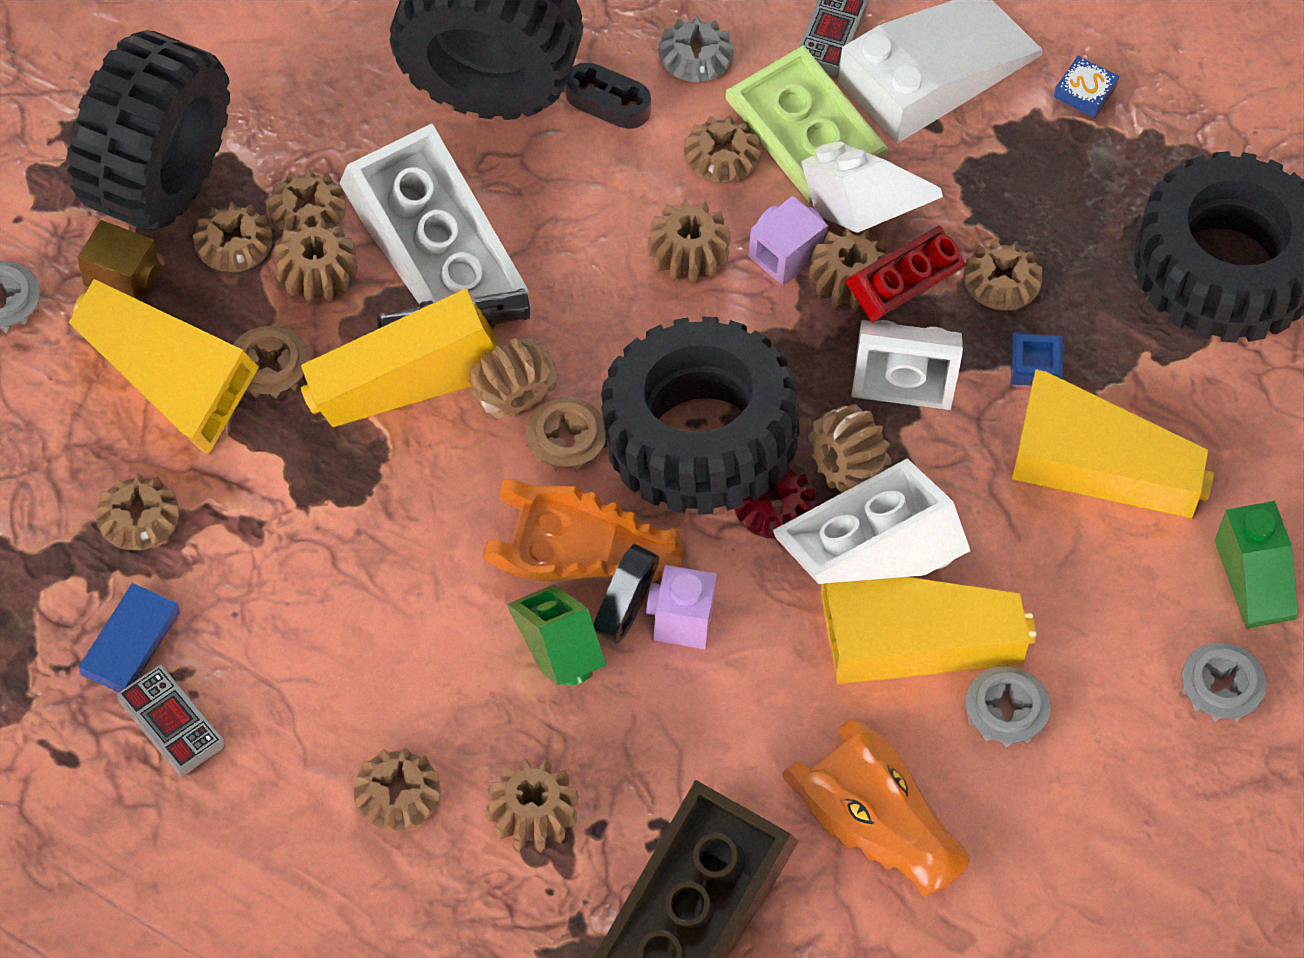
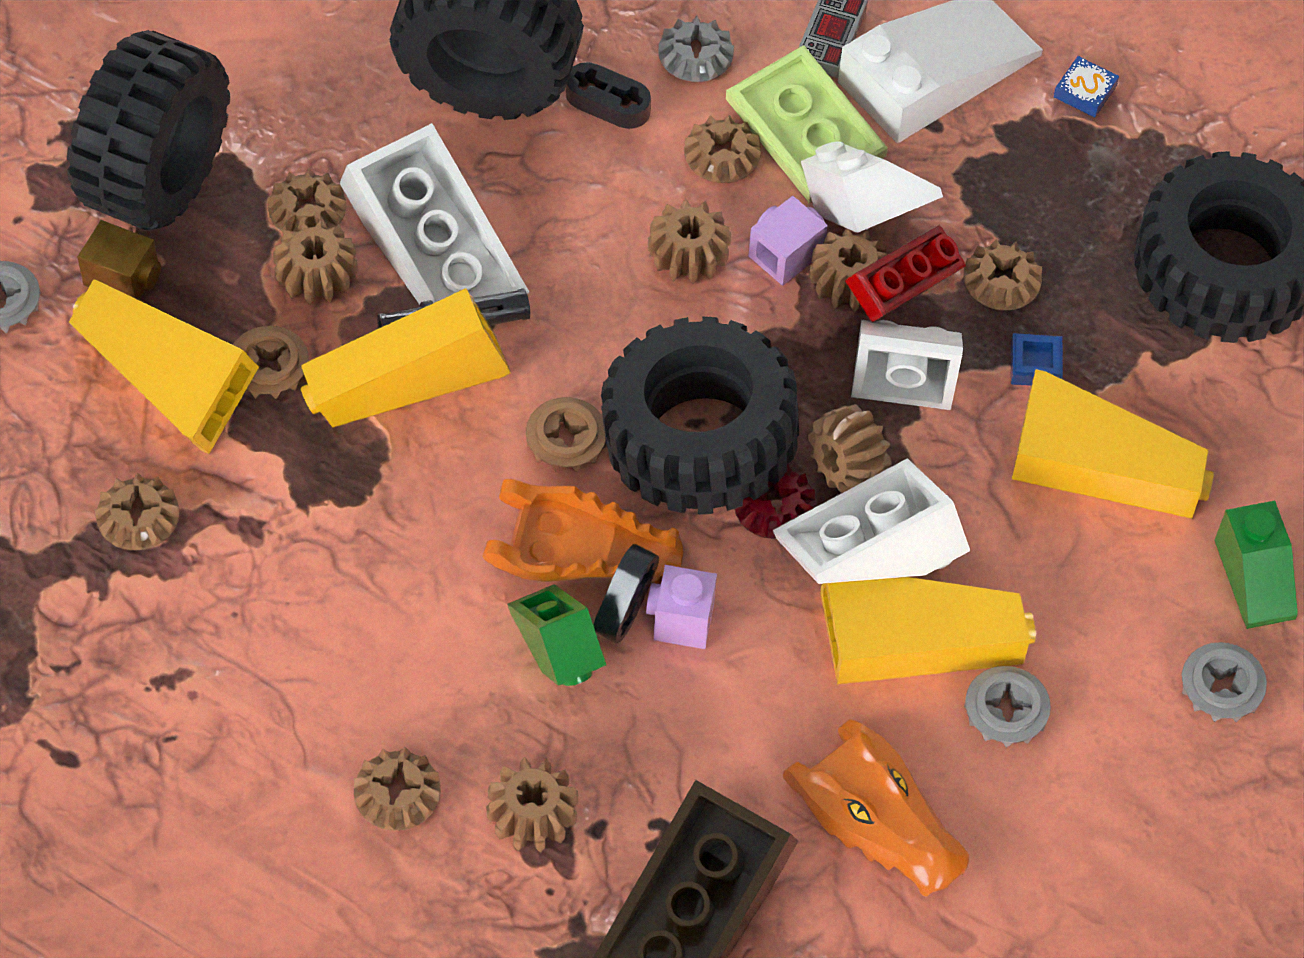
(129, 638): blue tile -> none
(170, 720): tile -> none
(238, 253): medium nougat gear -> none
(513, 377): medium nougat gear -> none

